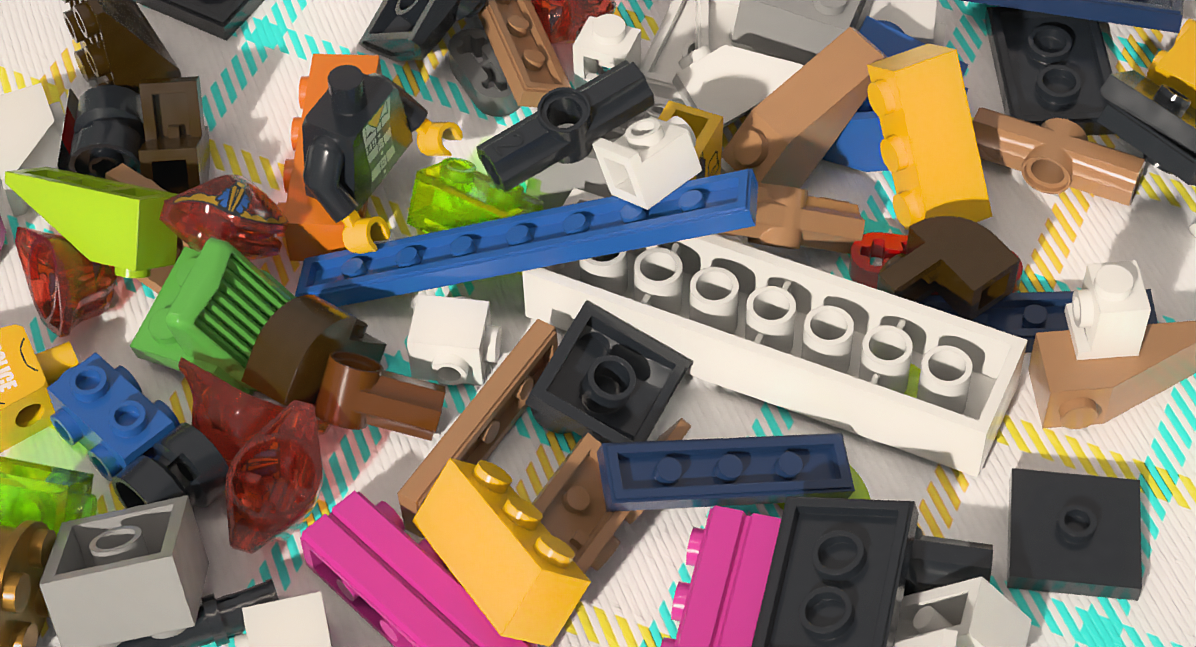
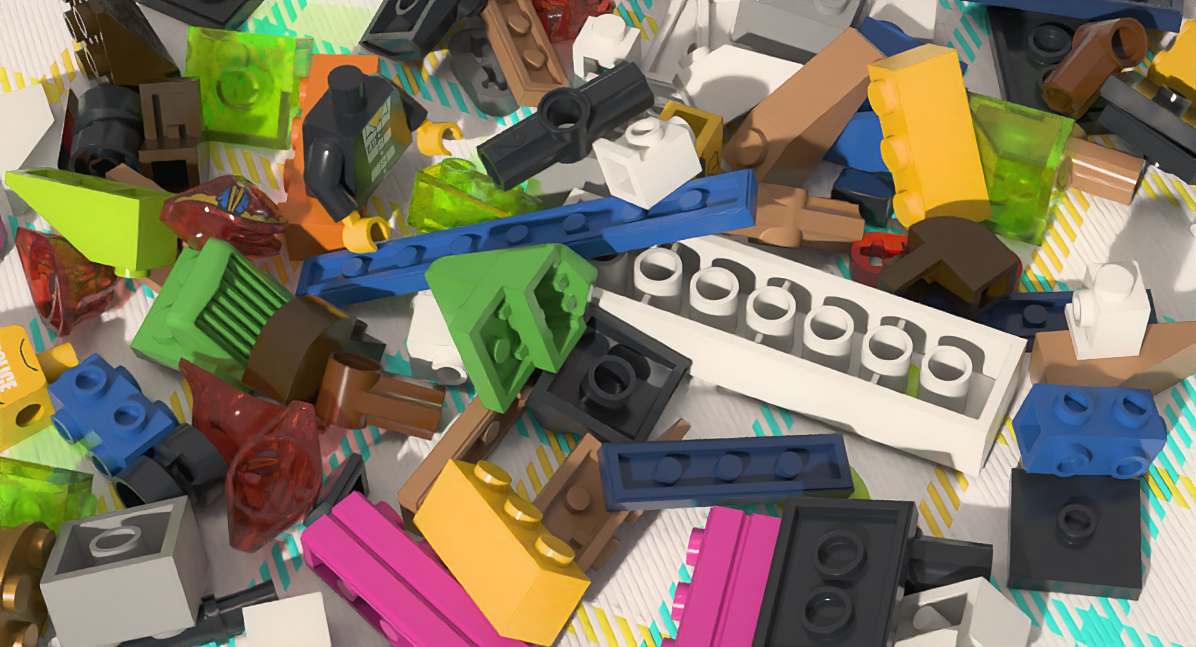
(248, 83): none -> clear neon green slope
(339, 484): none -> black slope
(512, 312): none -> bright green piece
(869, 192): none -> black slope
(1021, 163): none -> clear neon green slope
(1089, 431): none -> blue brick
(1095, 54): none -> reddish brown piece

